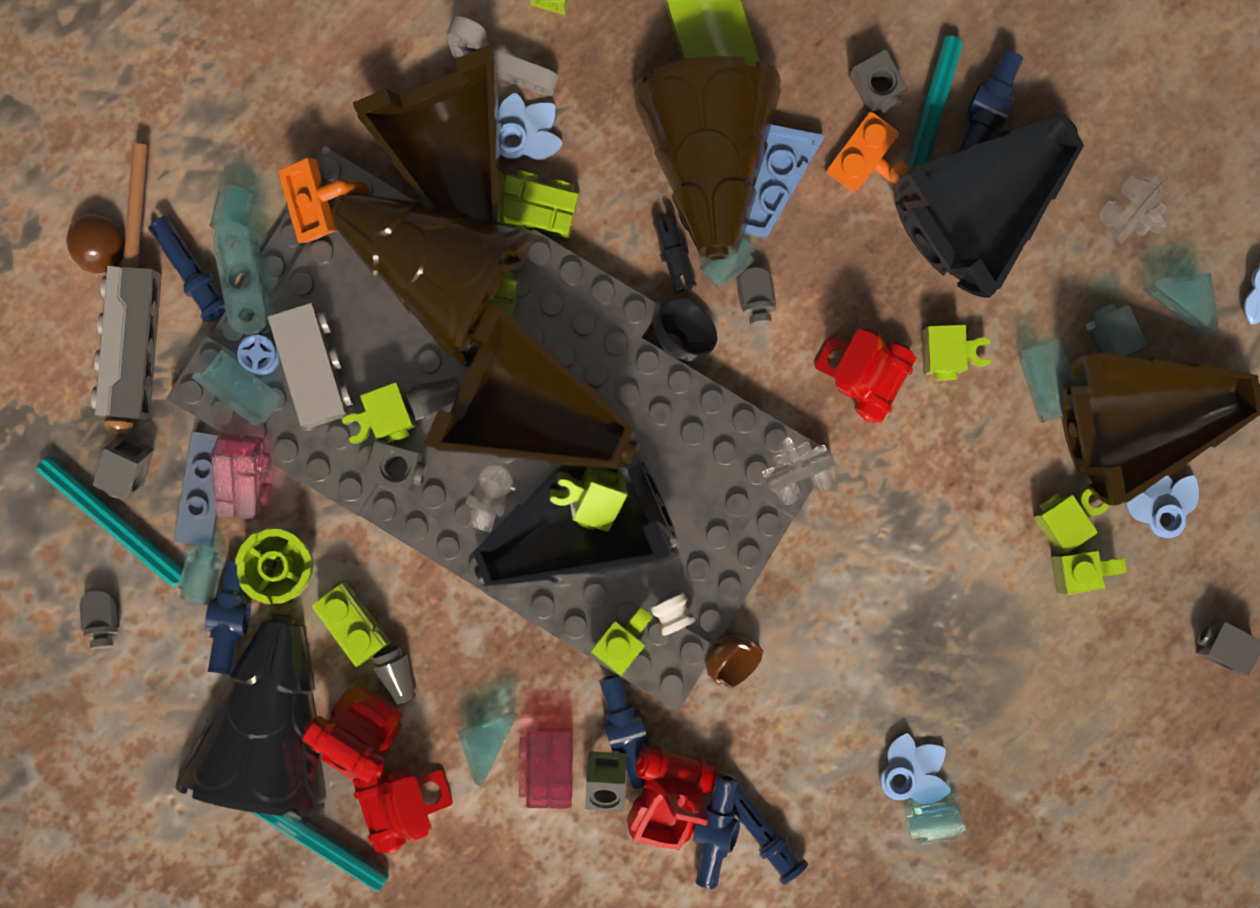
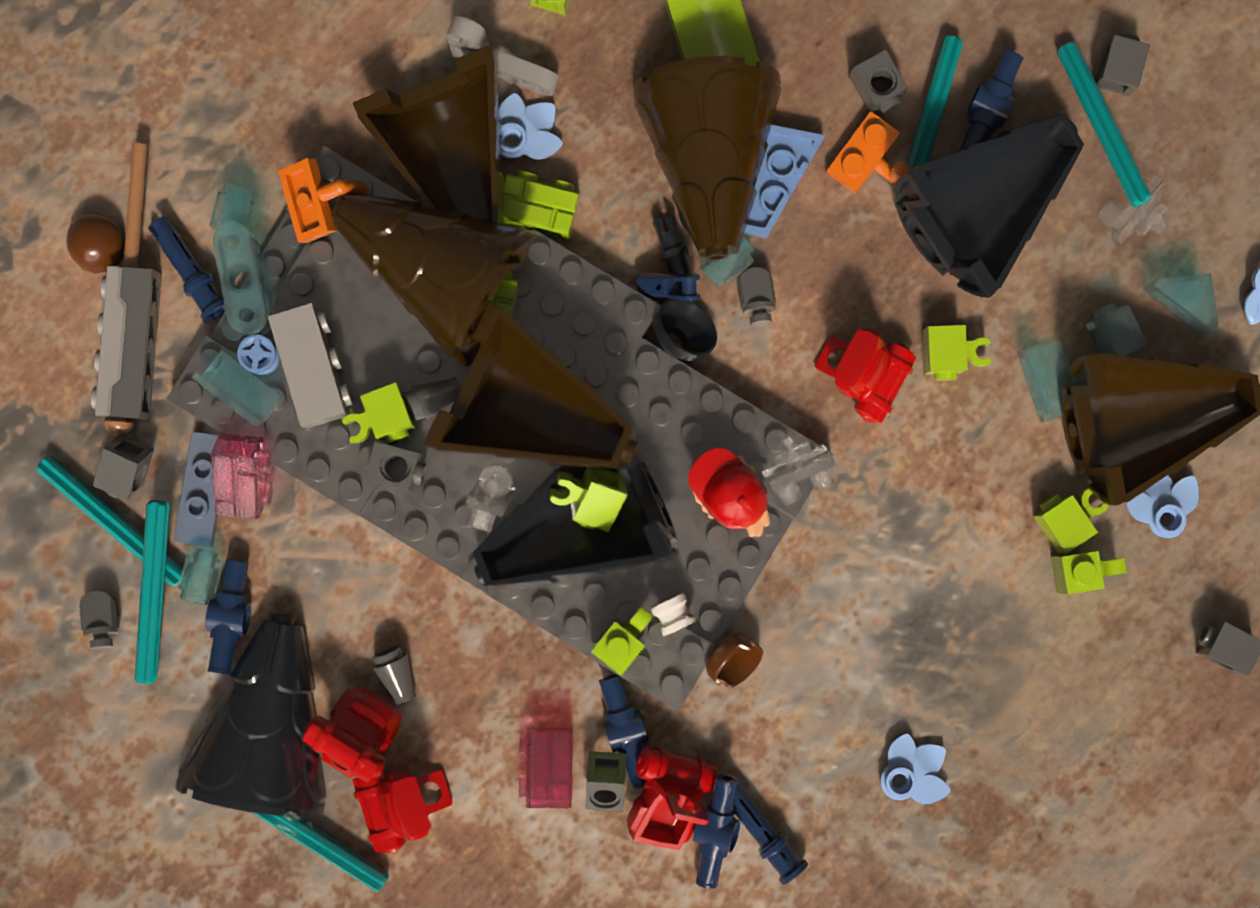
(151, 591): none -> teal axle
(273, 581): lime cylinder -> none
(351, 624): lime brick -> none
(483, 742): clear light blue slope -> none
(668, 285): none -> dark blue bar
(730, 491): none -> red hair
(935, 823): clear light blue brick -> none
(1104, 124): none -> teal axle
(1122, 64): none -> dark grey brick

